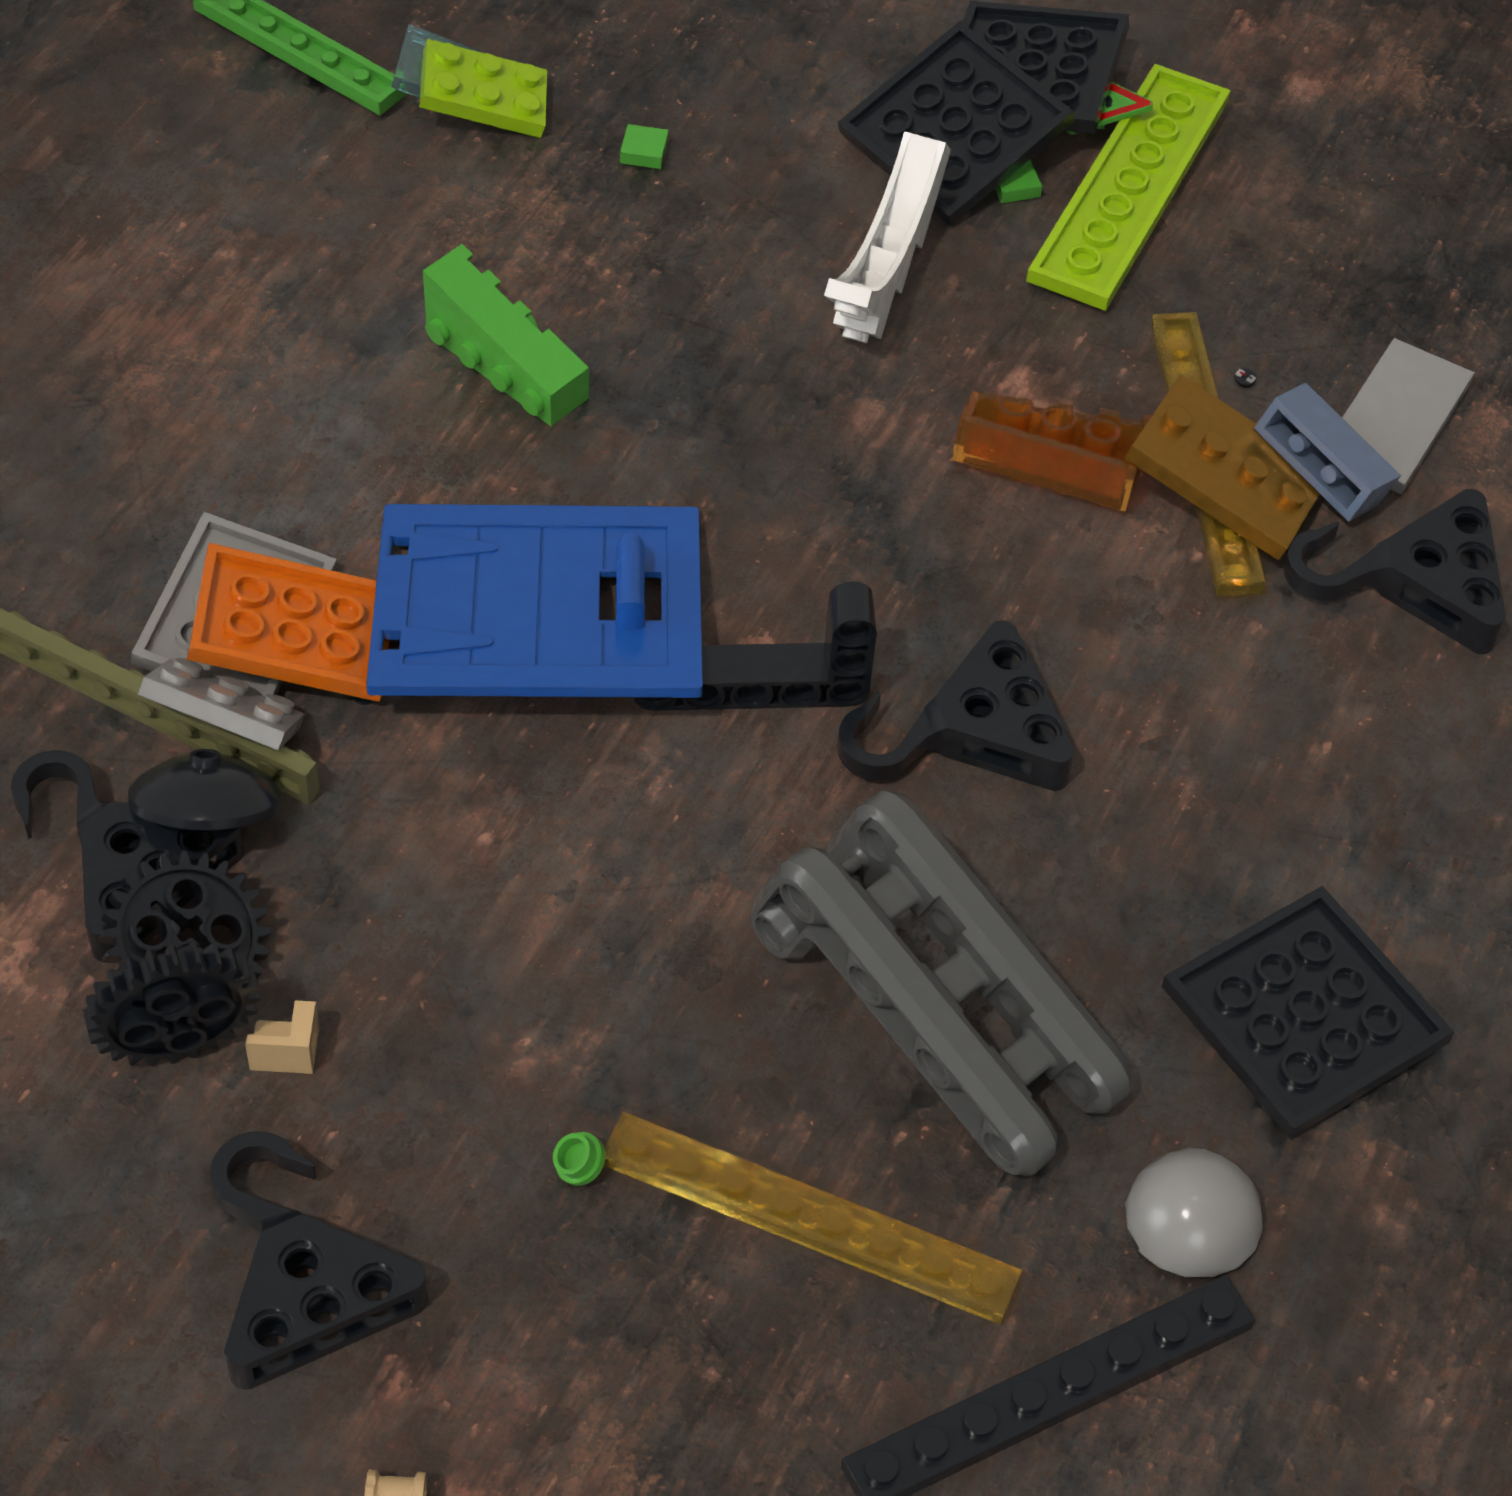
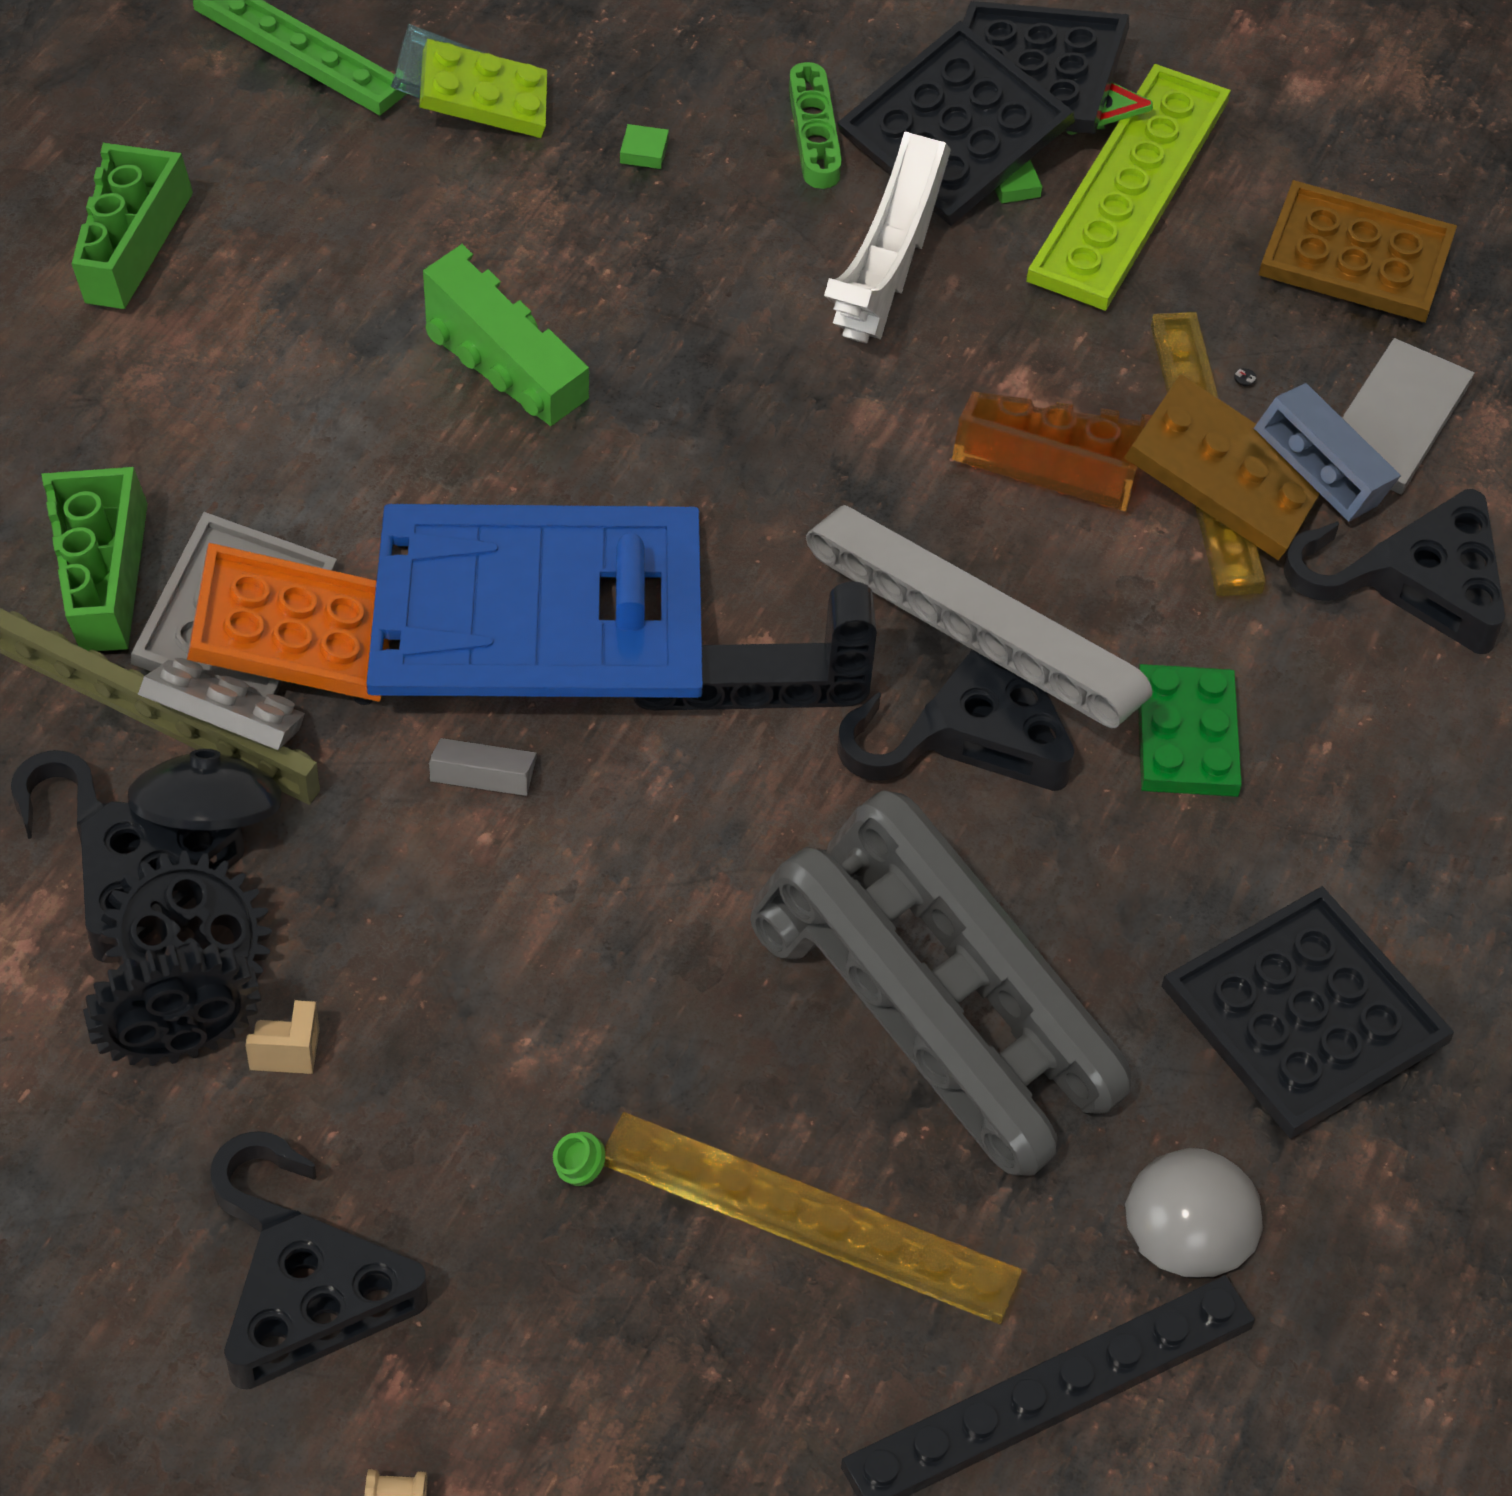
(98, 550): none -> bright green wedge
(128, 220): none -> bright green wedge
(482, 766): none -> light grey slope
(815, 124): none -> bright green beam
(980, 617): none -> light grey beam
(1190, 731): none -> green plate
(1358, 250): none -> pearl gold plate

